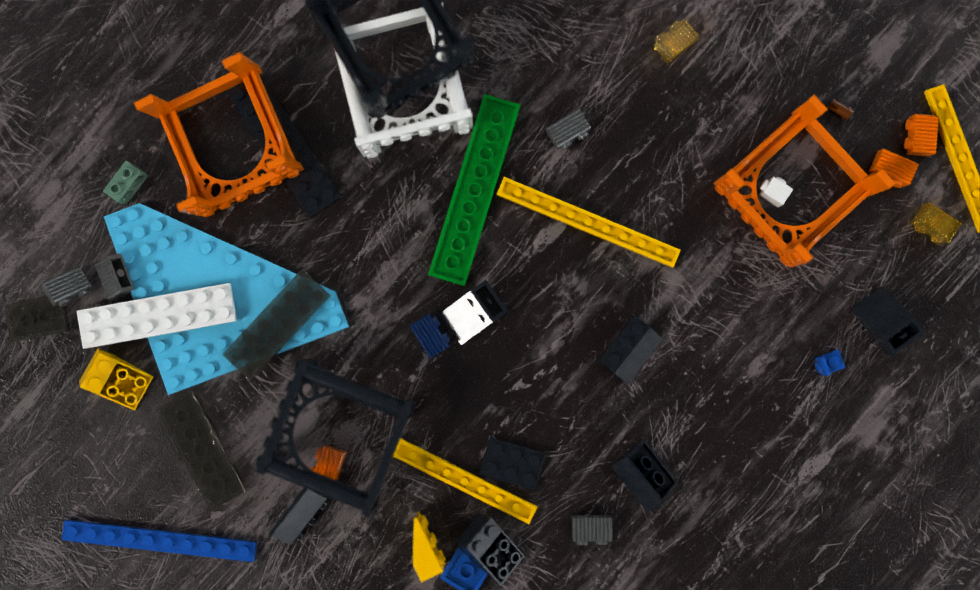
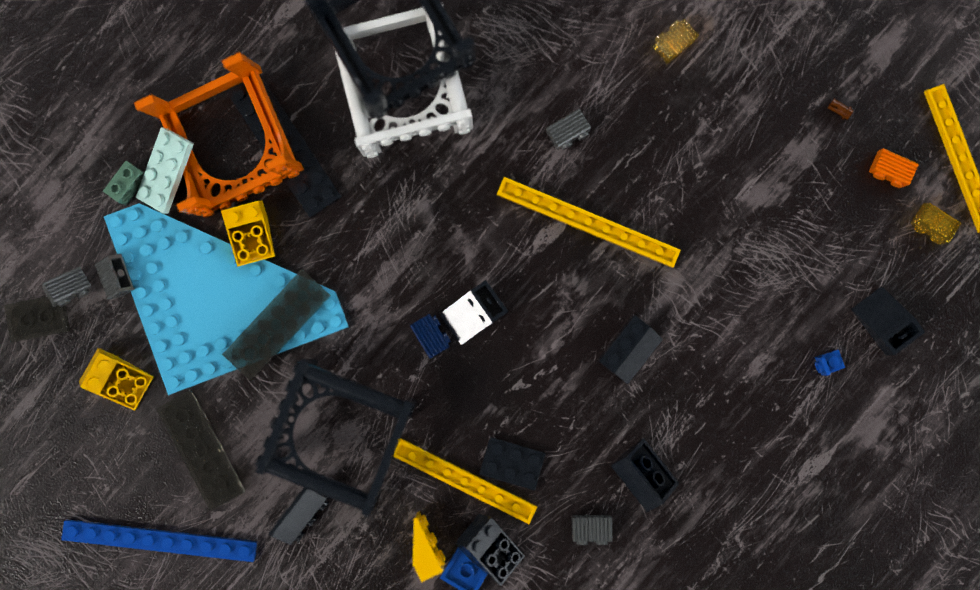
(156, 315): white plate -> none
(164, 170): none -> light aqua plate
(249, 232): none -> yellow slope
(329, 461): orange brick -> none
(474, 190): green plate -> none
(775, 191): white brick -> none
(797, 250): orange arch -> none
(921, 135): orange brick -> none

